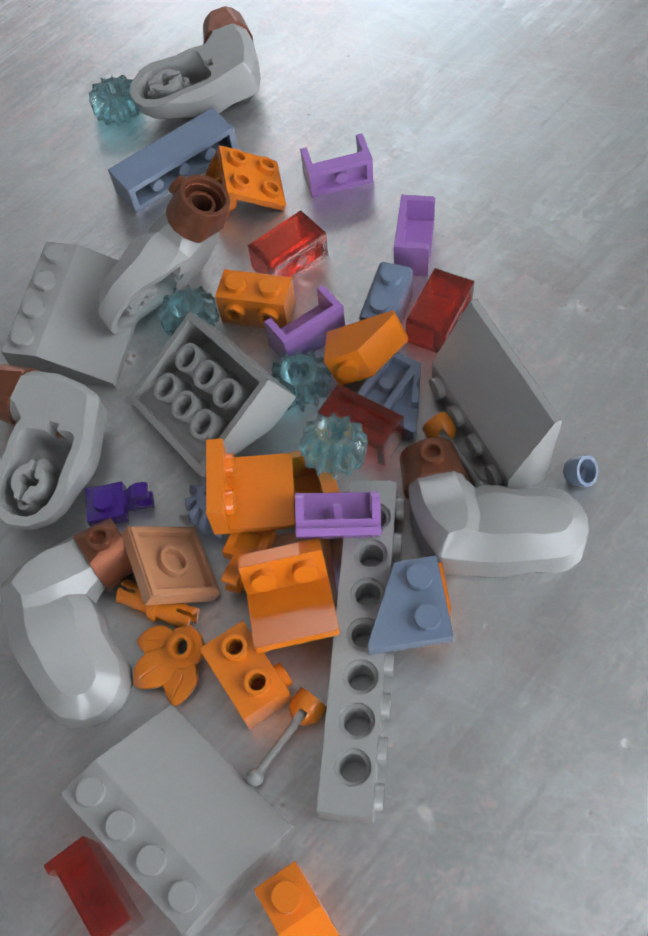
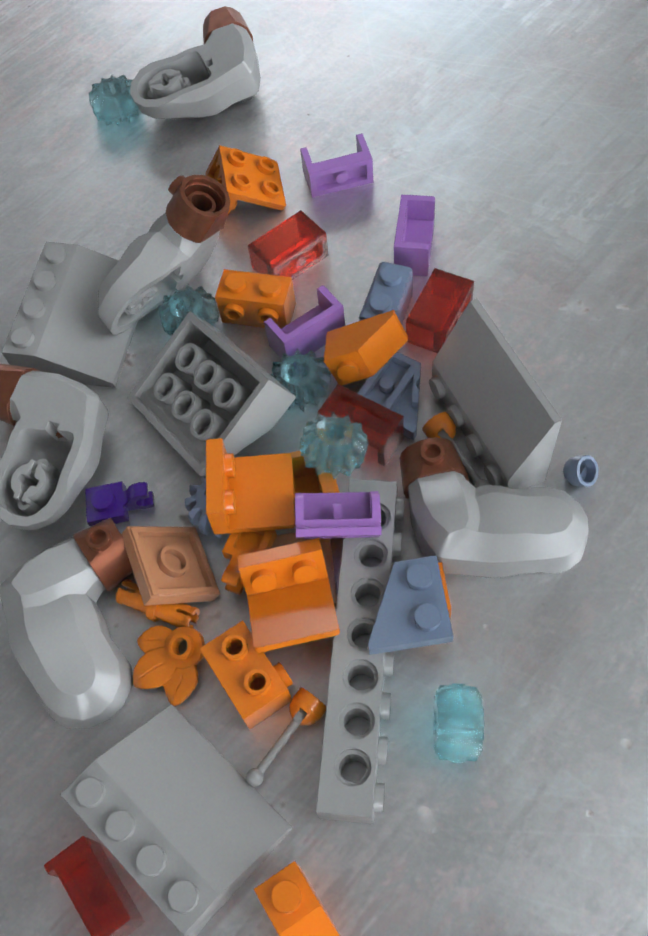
(184, 151): sand blue brick -> none
(458, 723): none -> clear light blue gear

